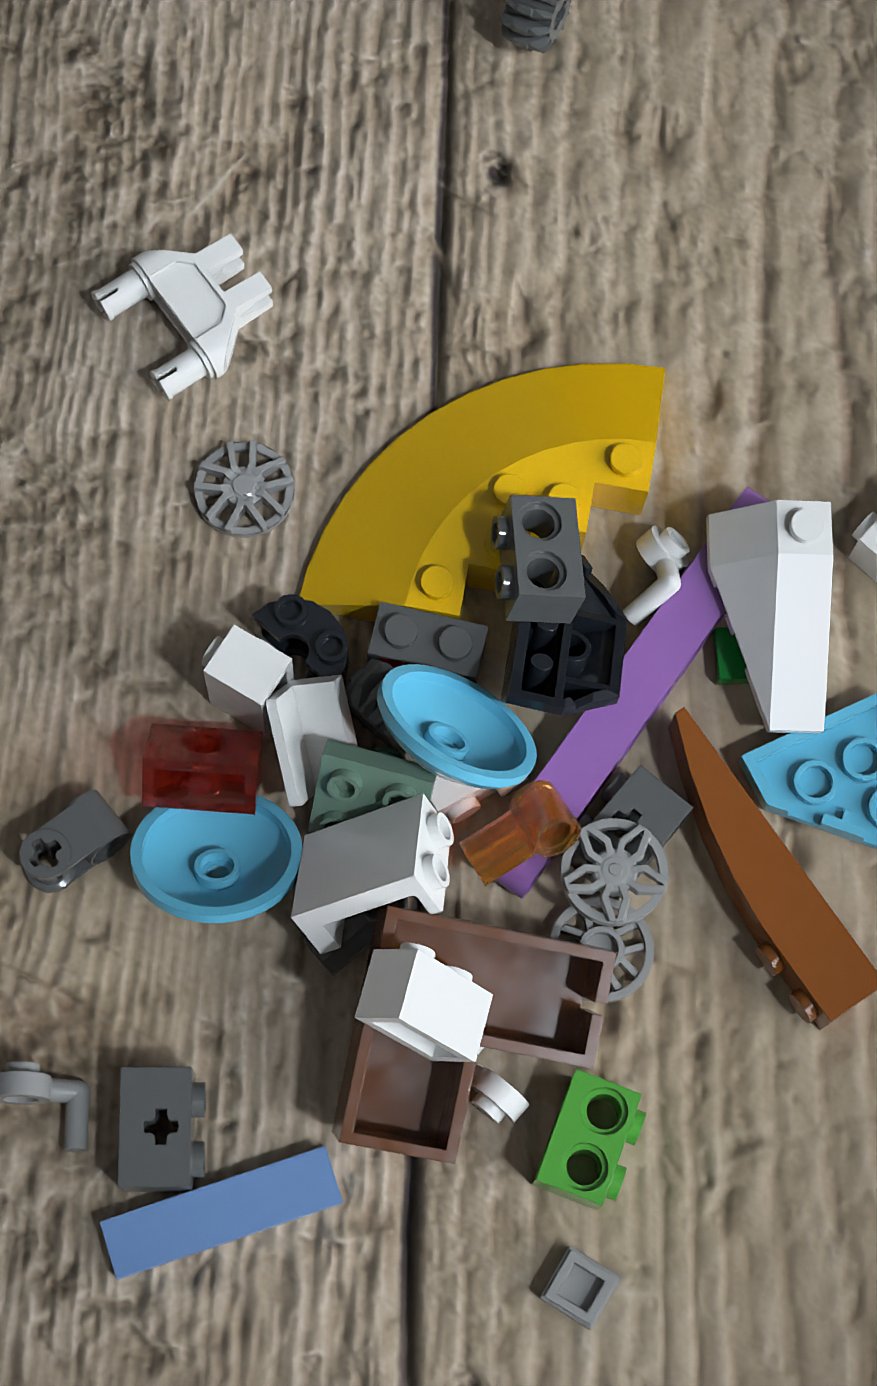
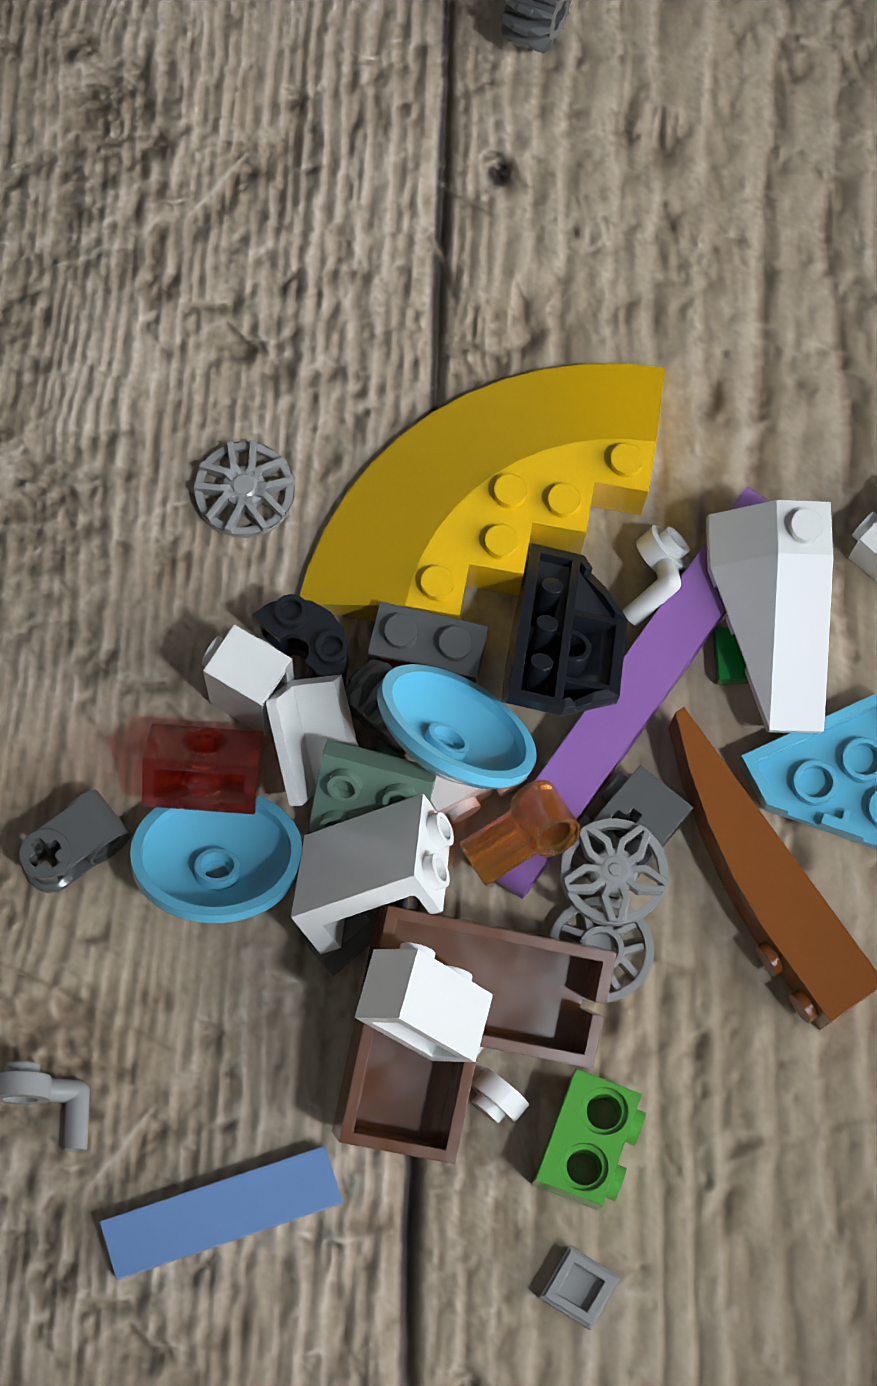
(143, 1098): dark grey brick -> none
(194, 303): white connector -> none
(550, 559): dark grey brick -> none

